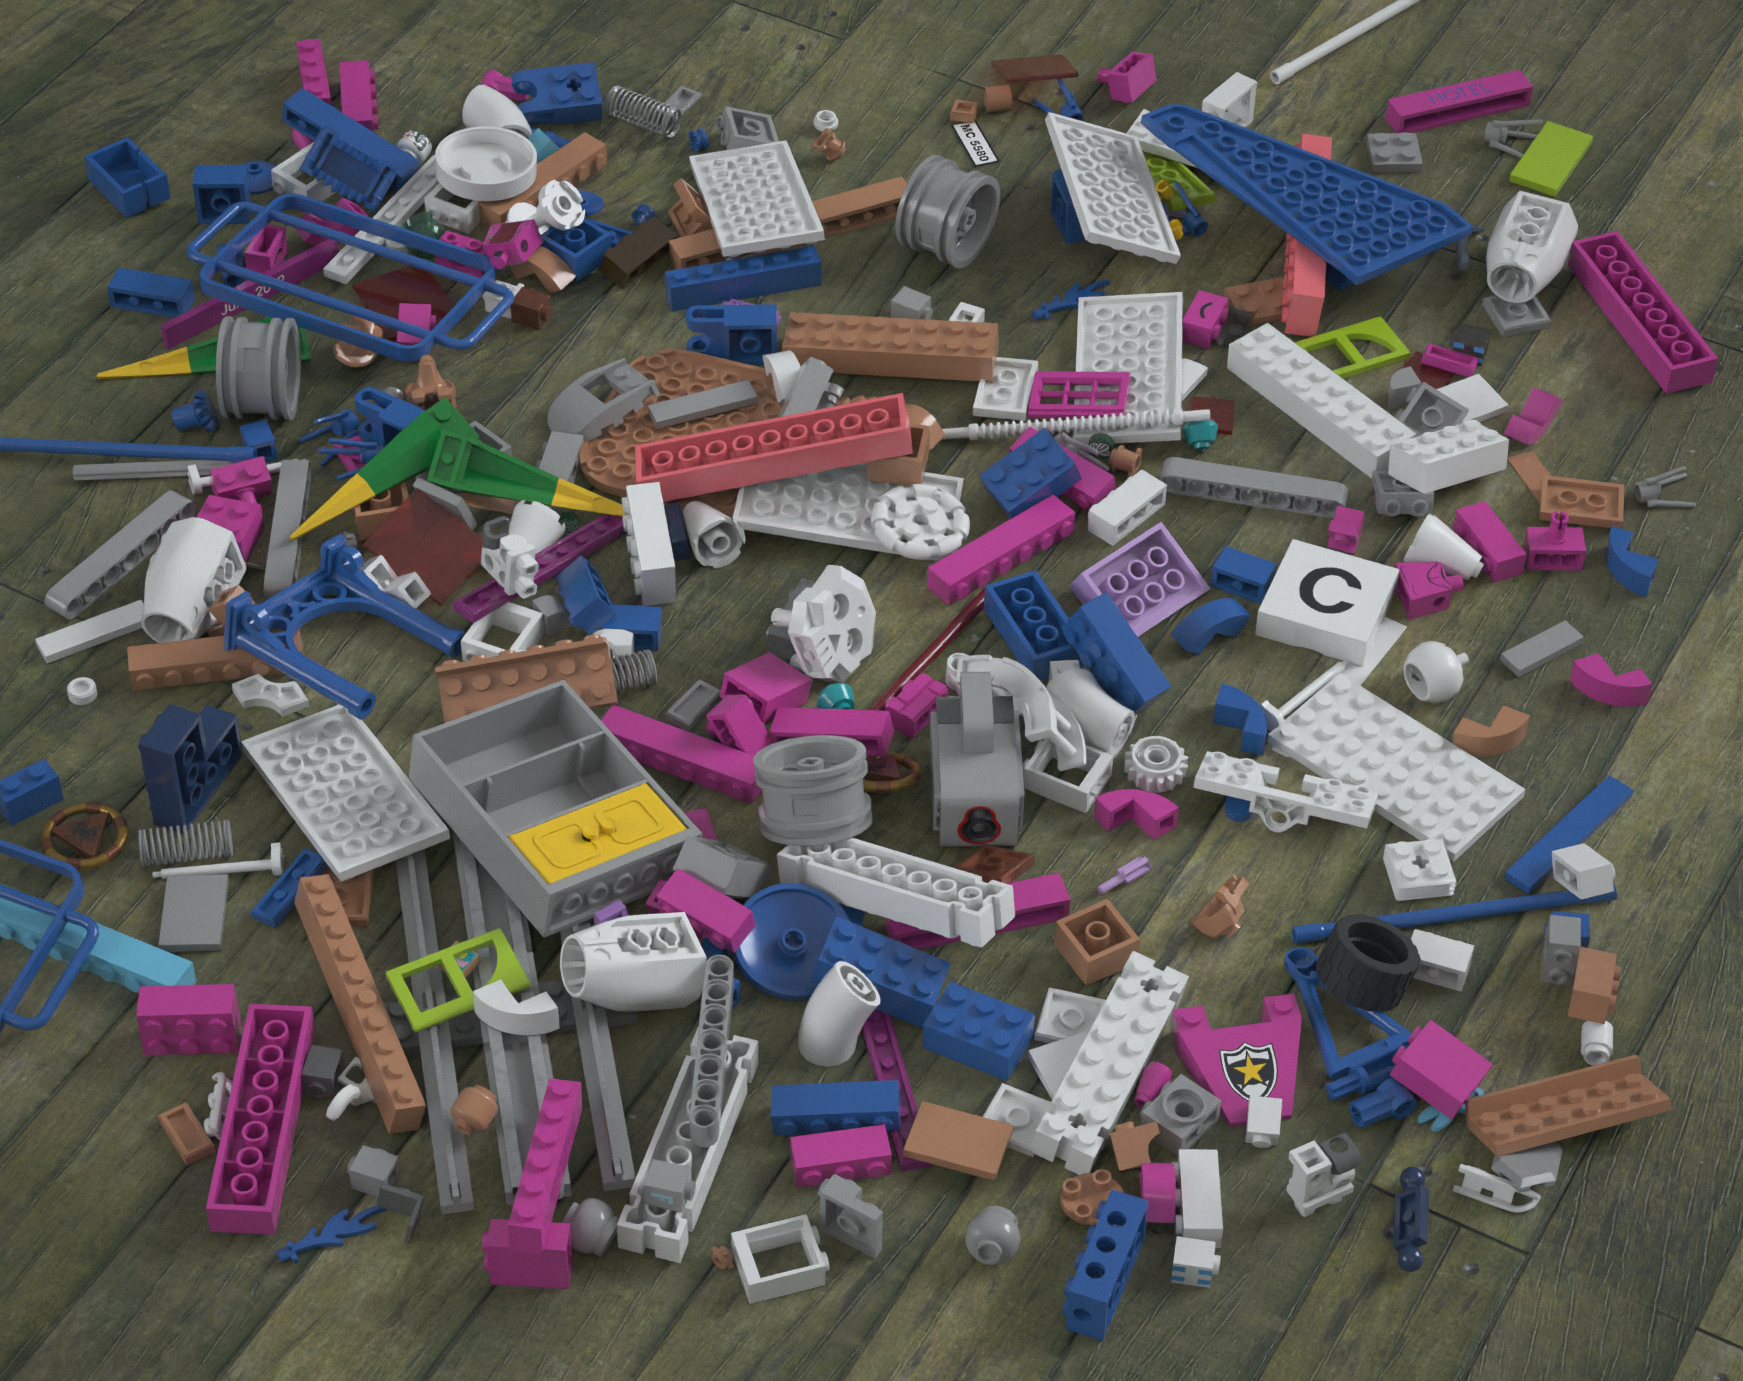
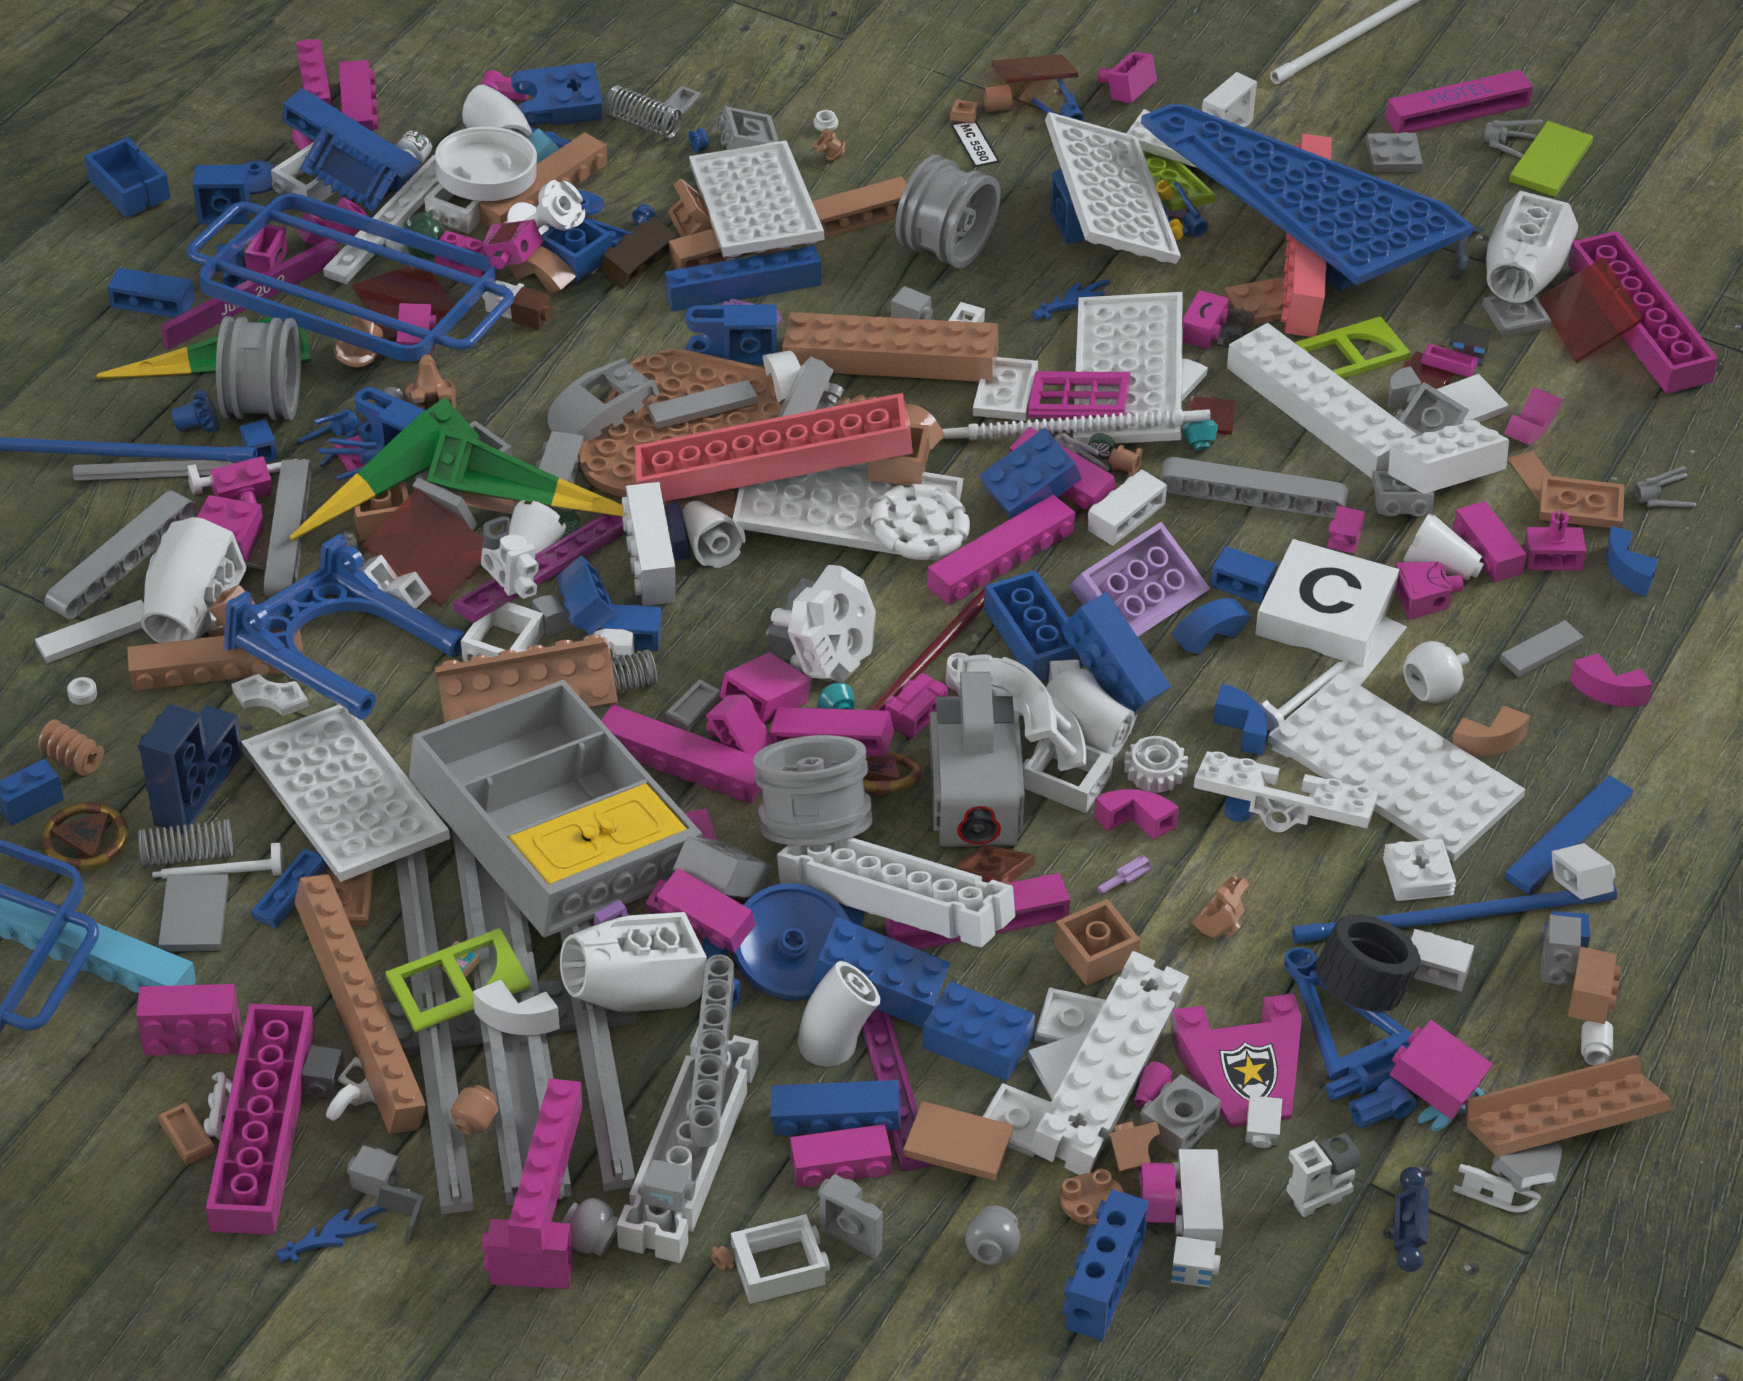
(70, 748): none -> nougat piece
(1590, 309): none -> clear red piece

